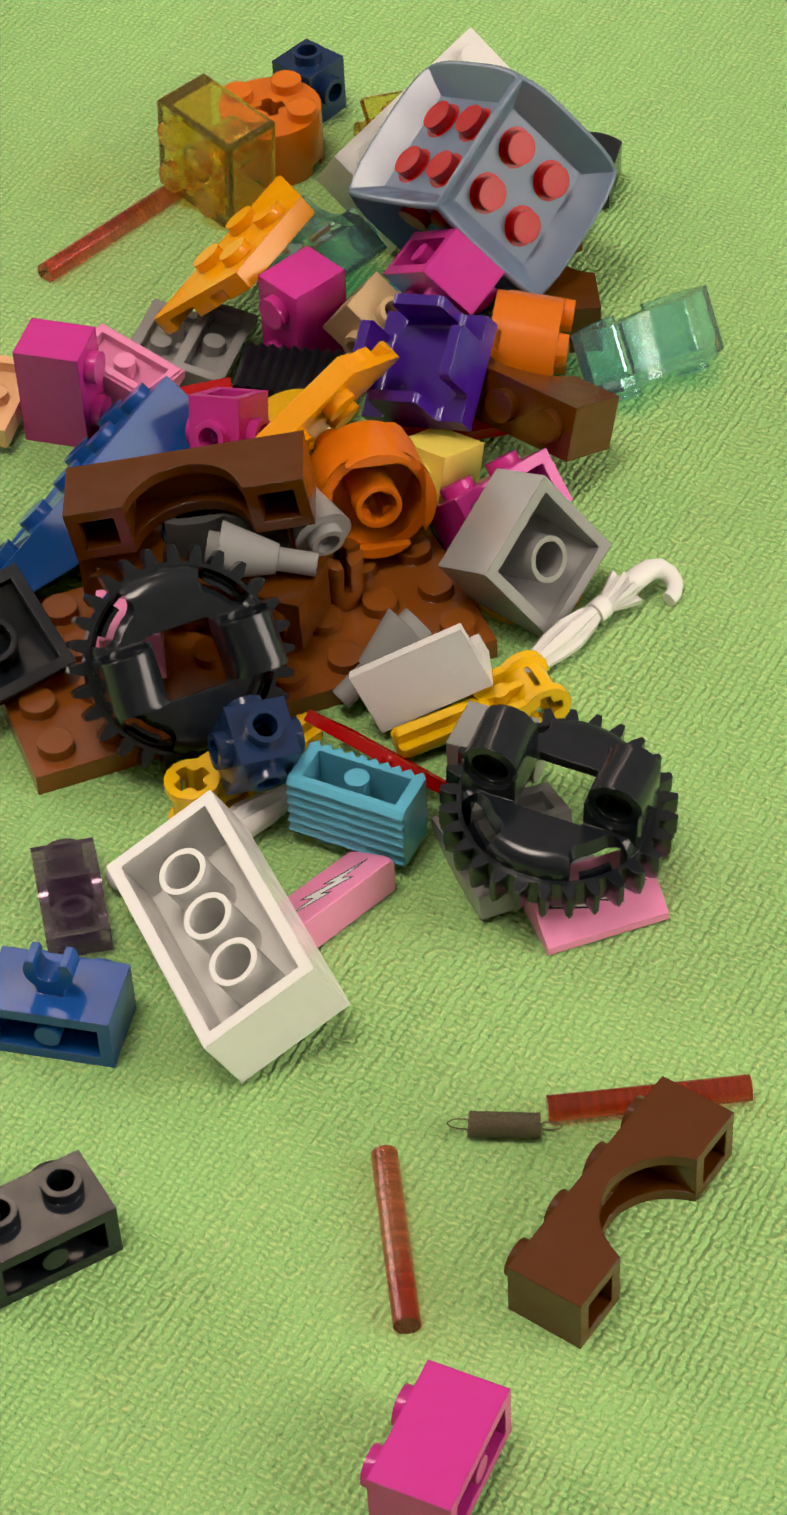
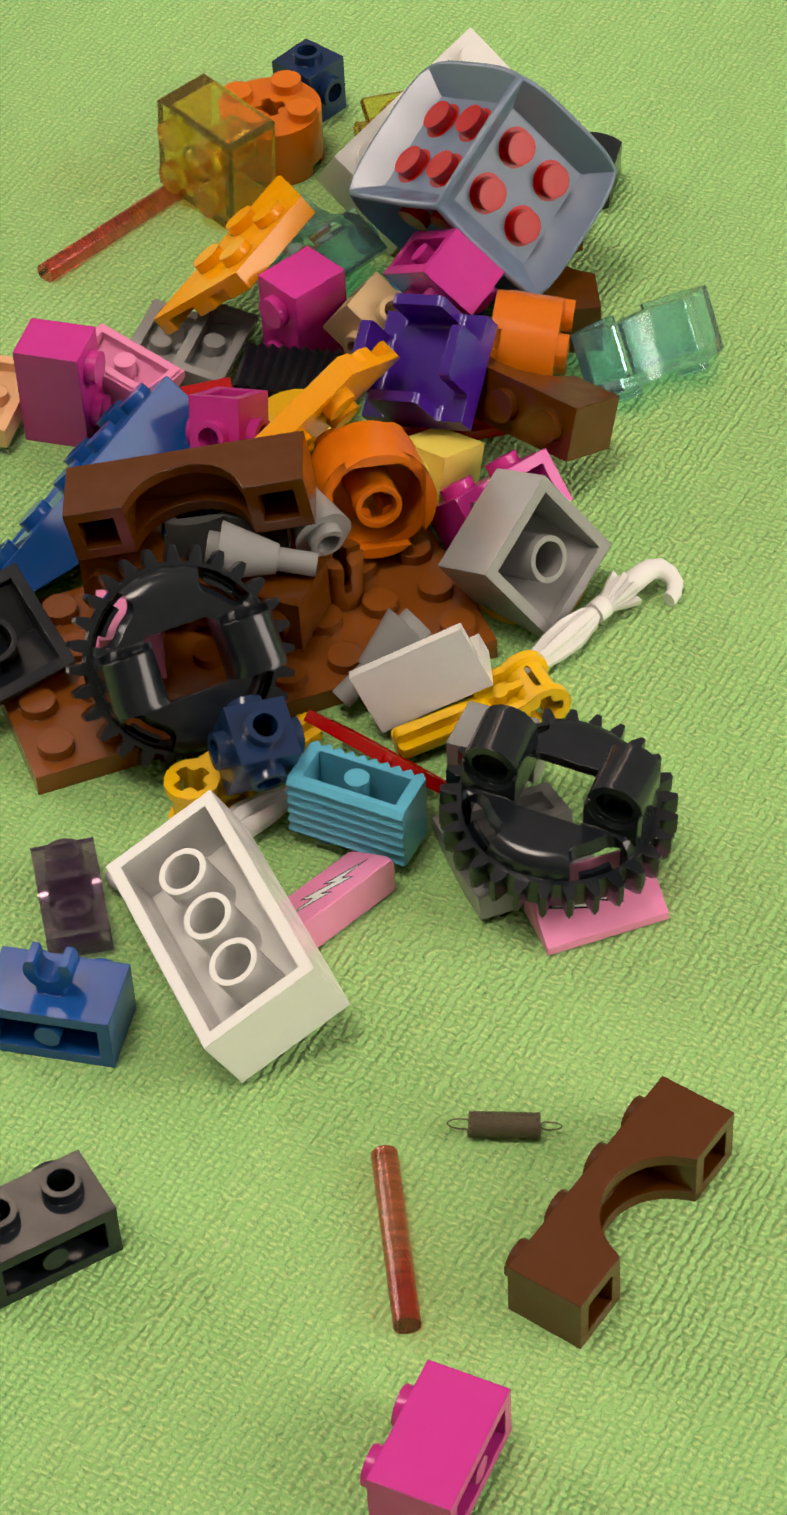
(616, 1100): clear red bar -> none

